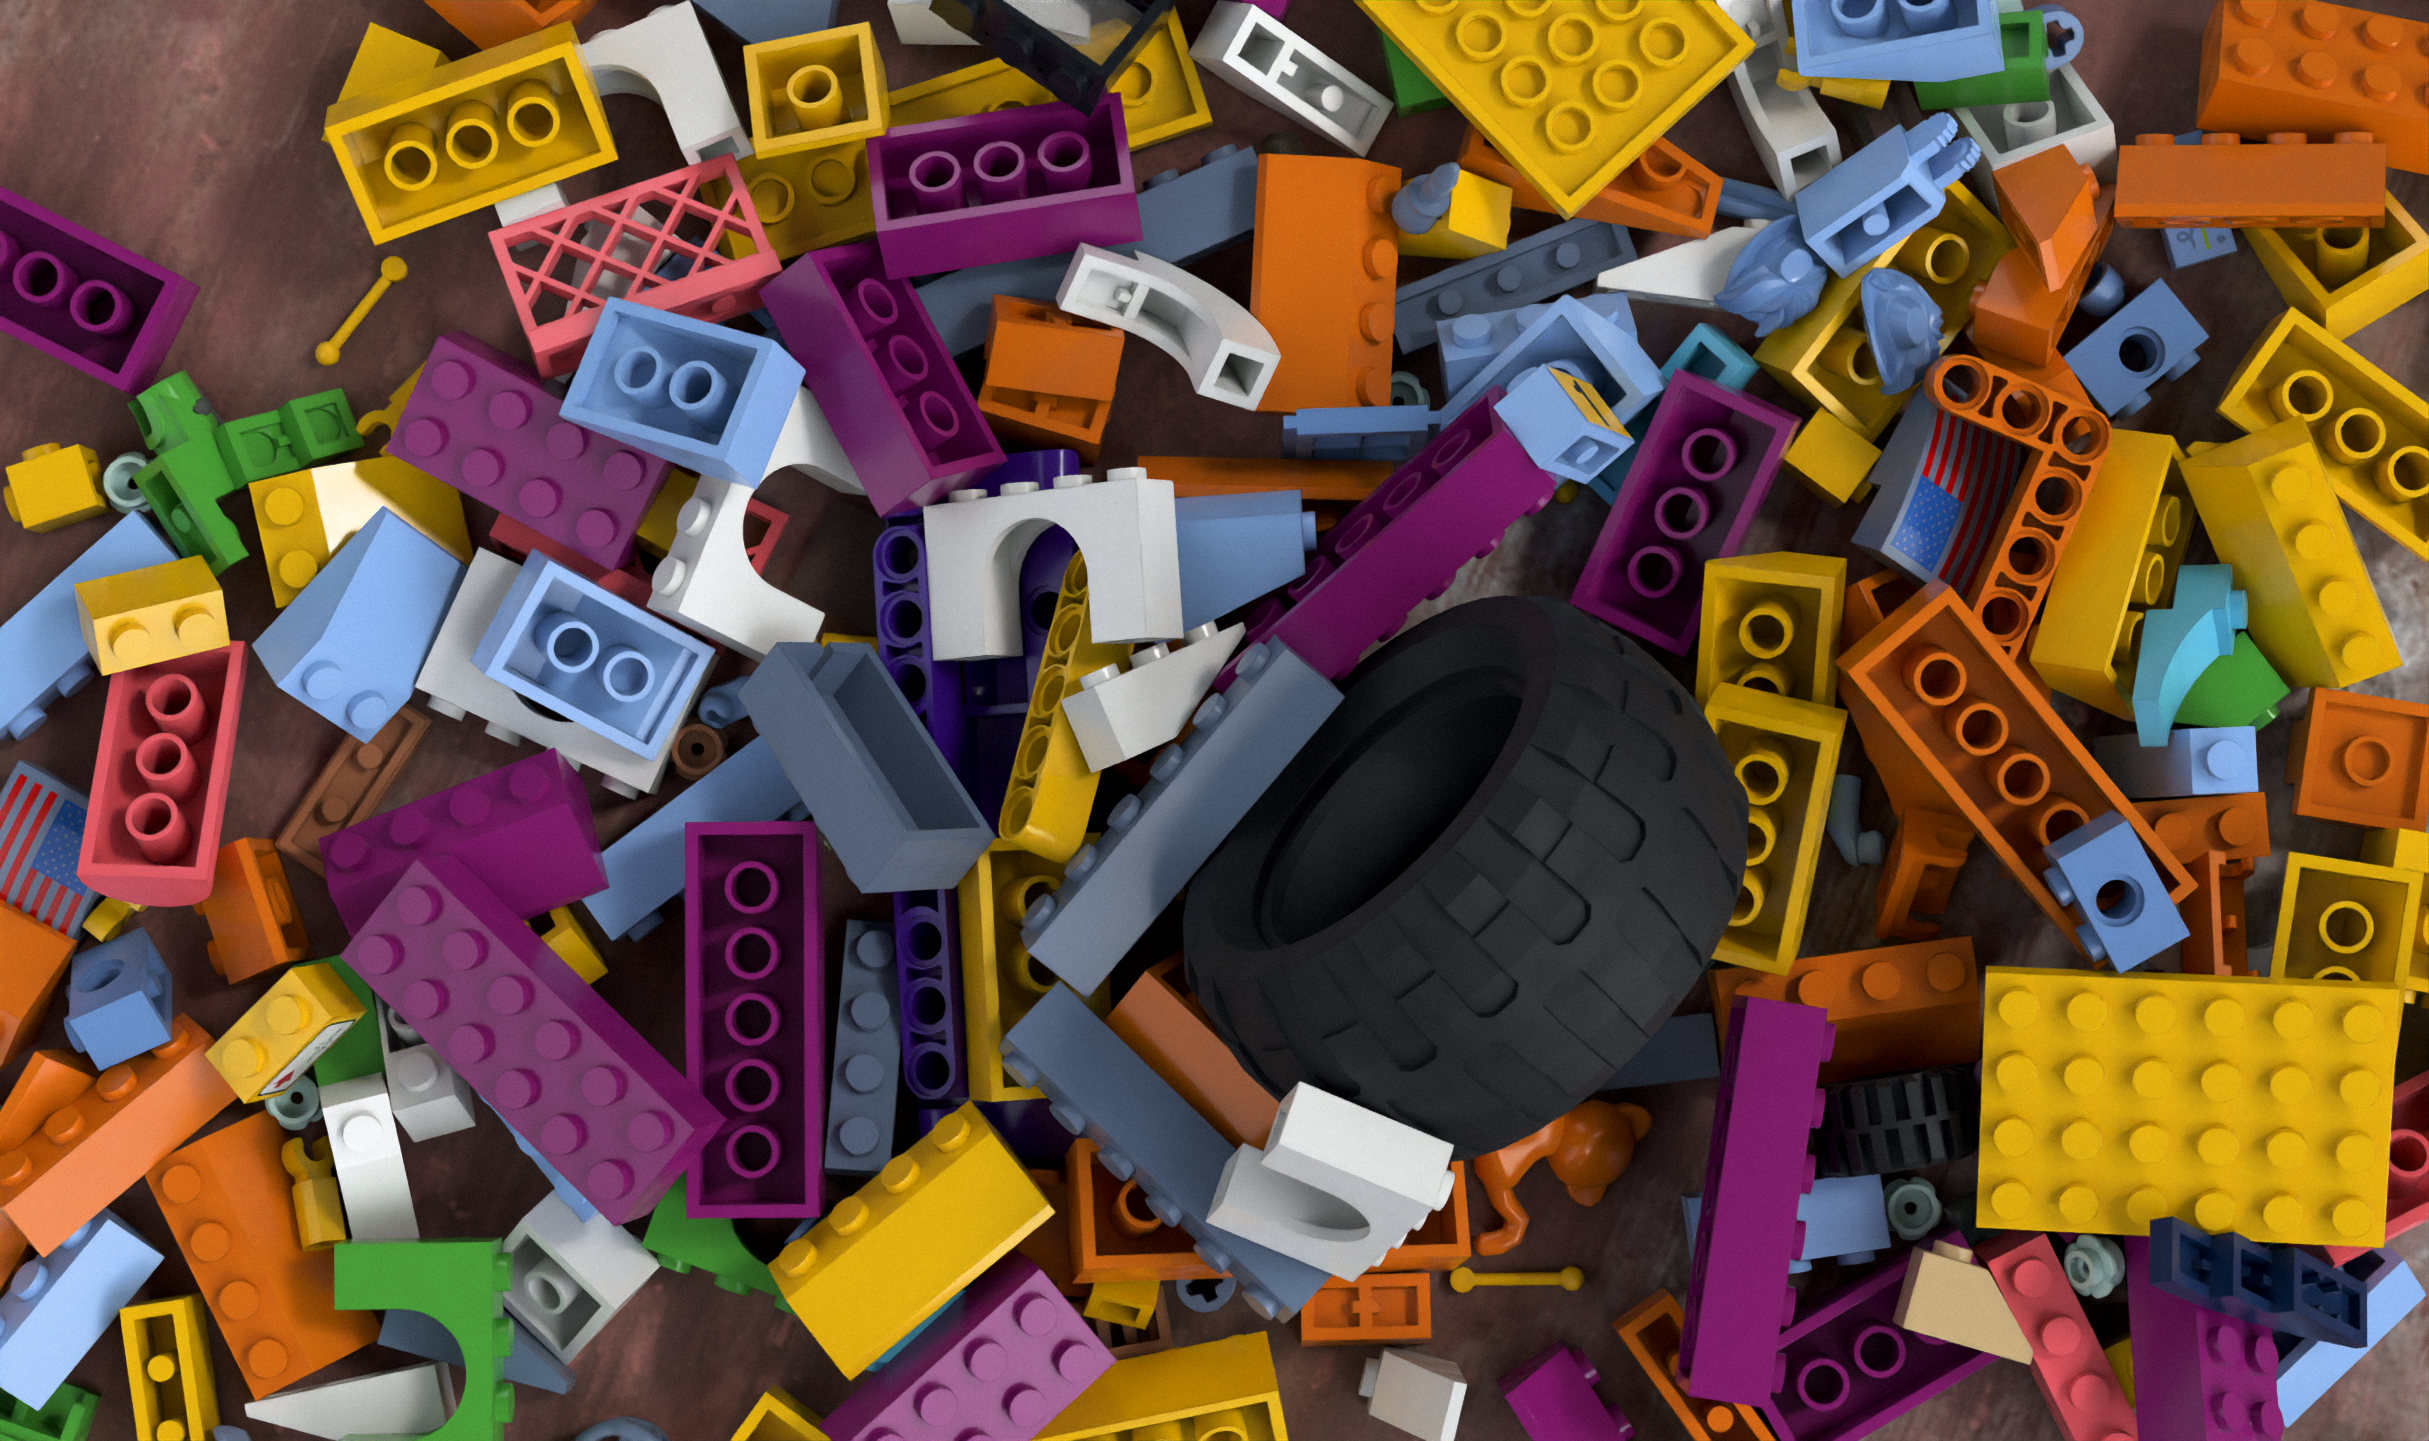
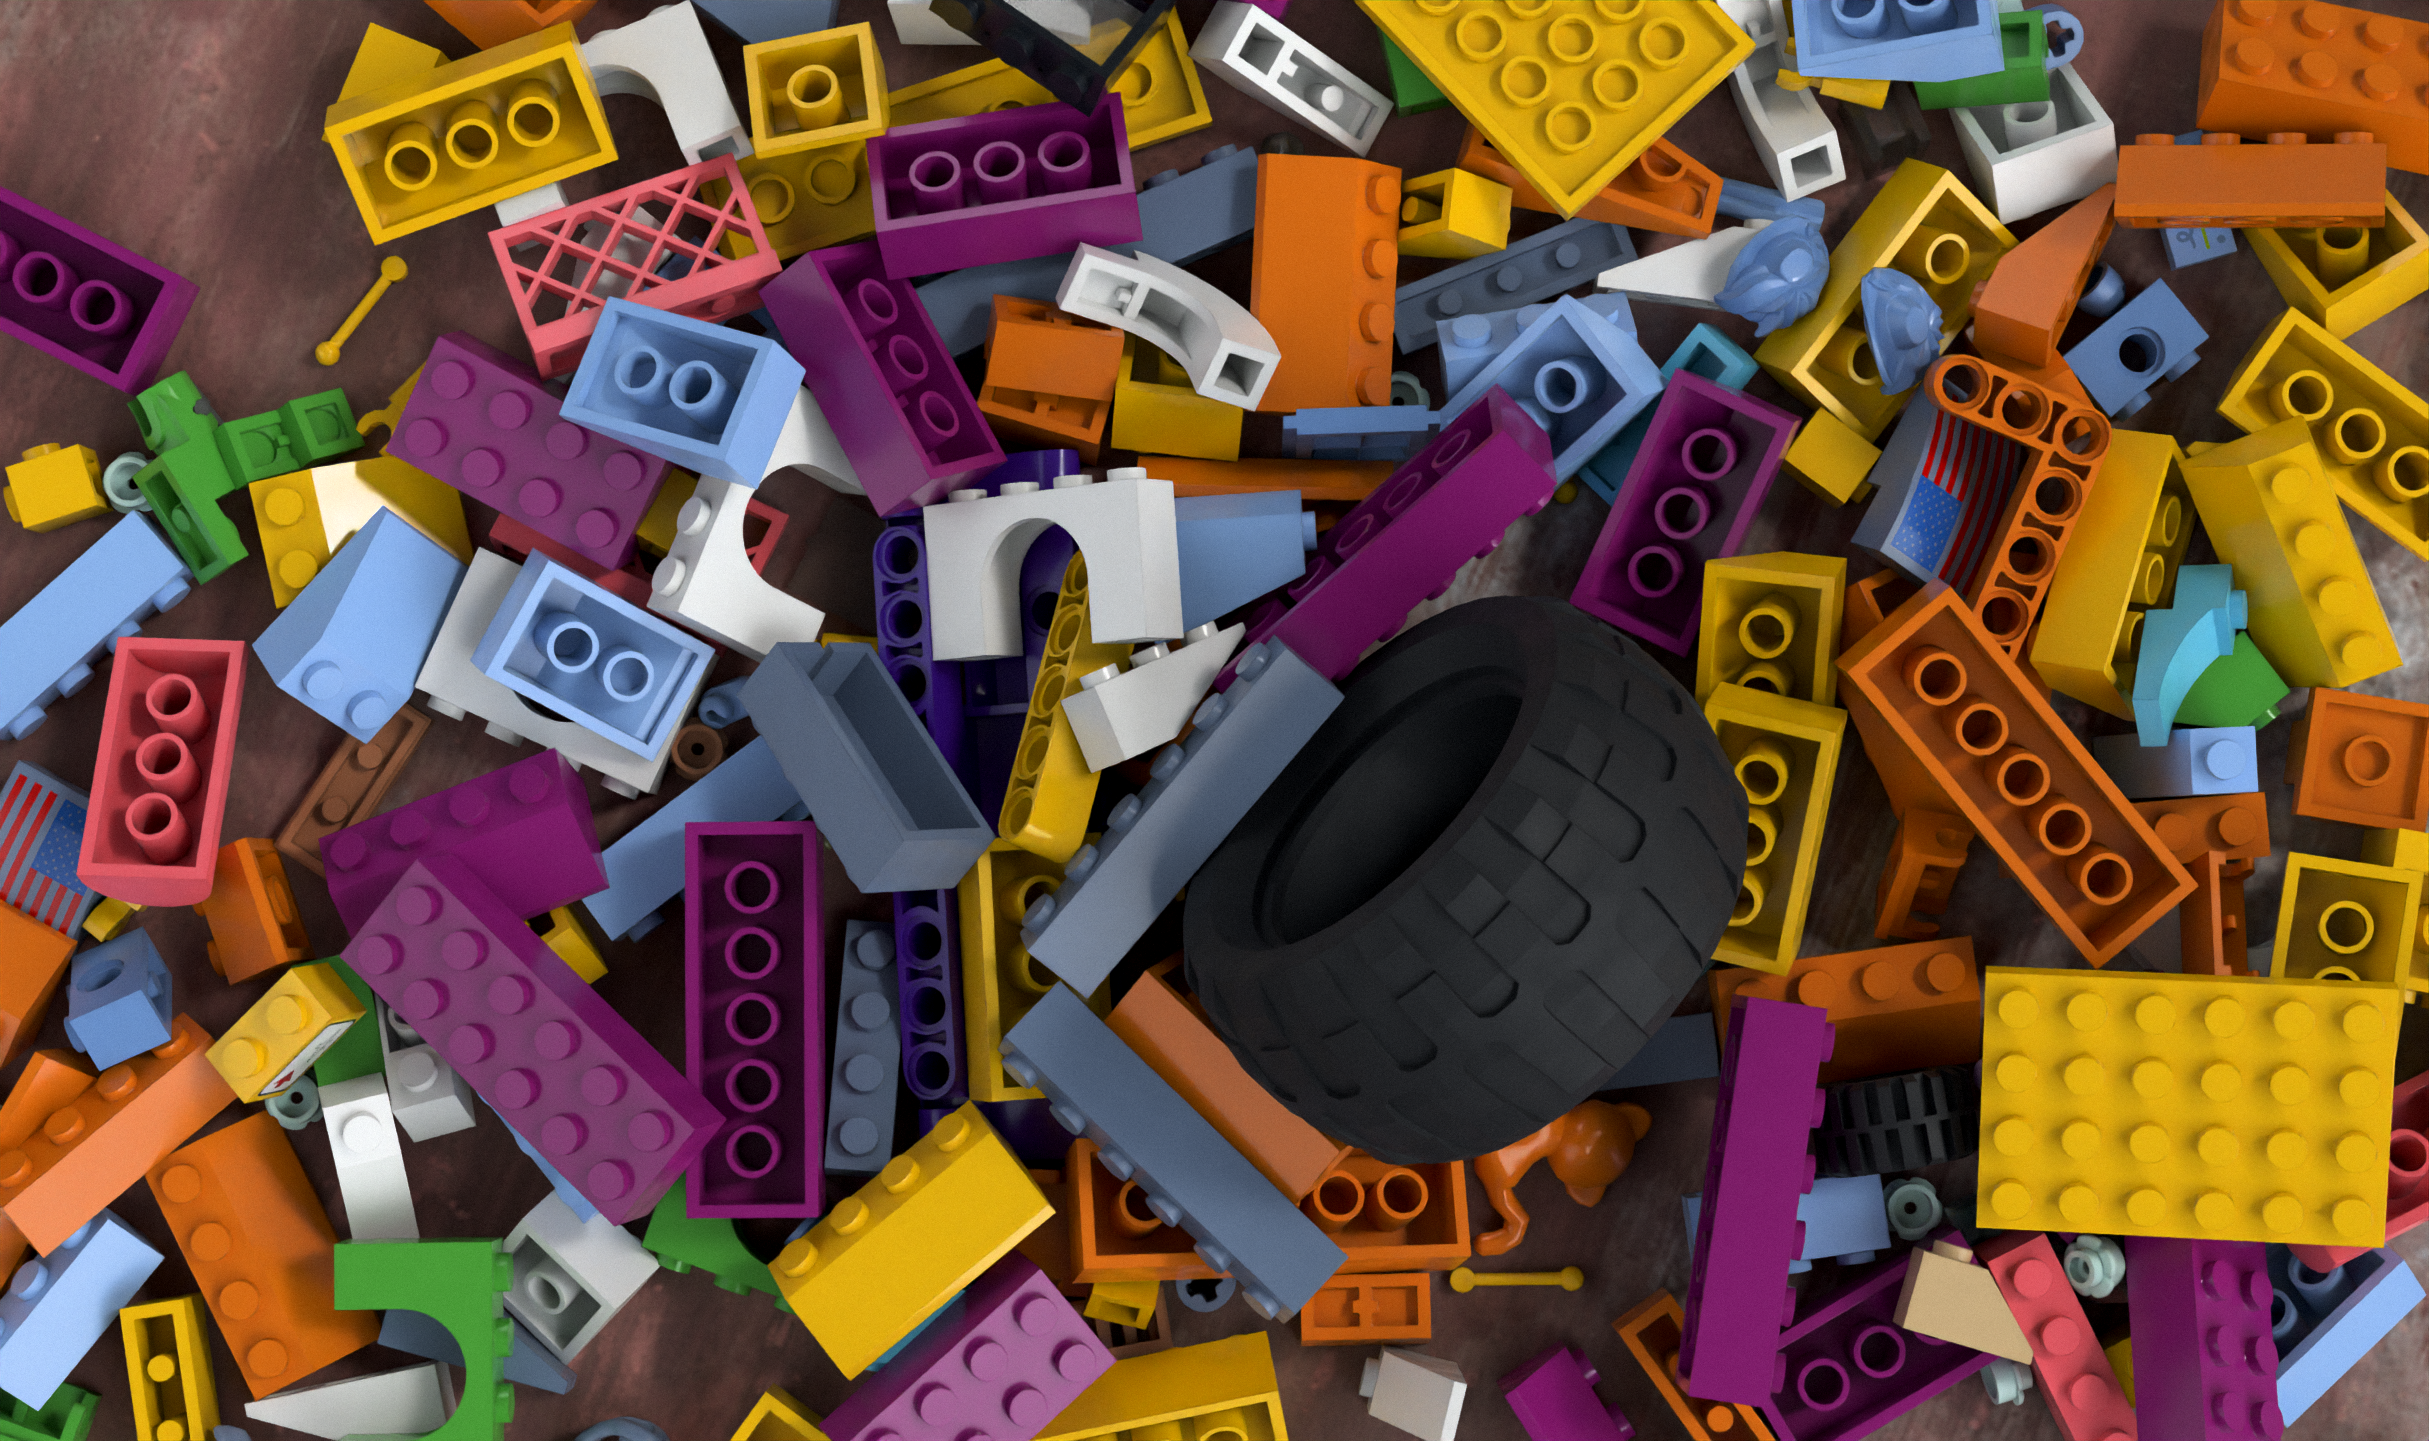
(152, 614): yellow brick -> none
(315, 1194): yellow bar -> none
(1163, 413): none -> yellow slope
(1332, 1184): white arch -> none
(1425, 199): sand blue bar -> none
(1562, 423): light blue brick -> none
(1844, 826): light blue arm -> none
(1883, 192): light blue hinge -> none
(2006, 1380): none -> light aqua plate
(2048, 210): orange slope -> none
(2144, 917): medium blue brick -> none
(2258, 1285): dark blue slope -> none

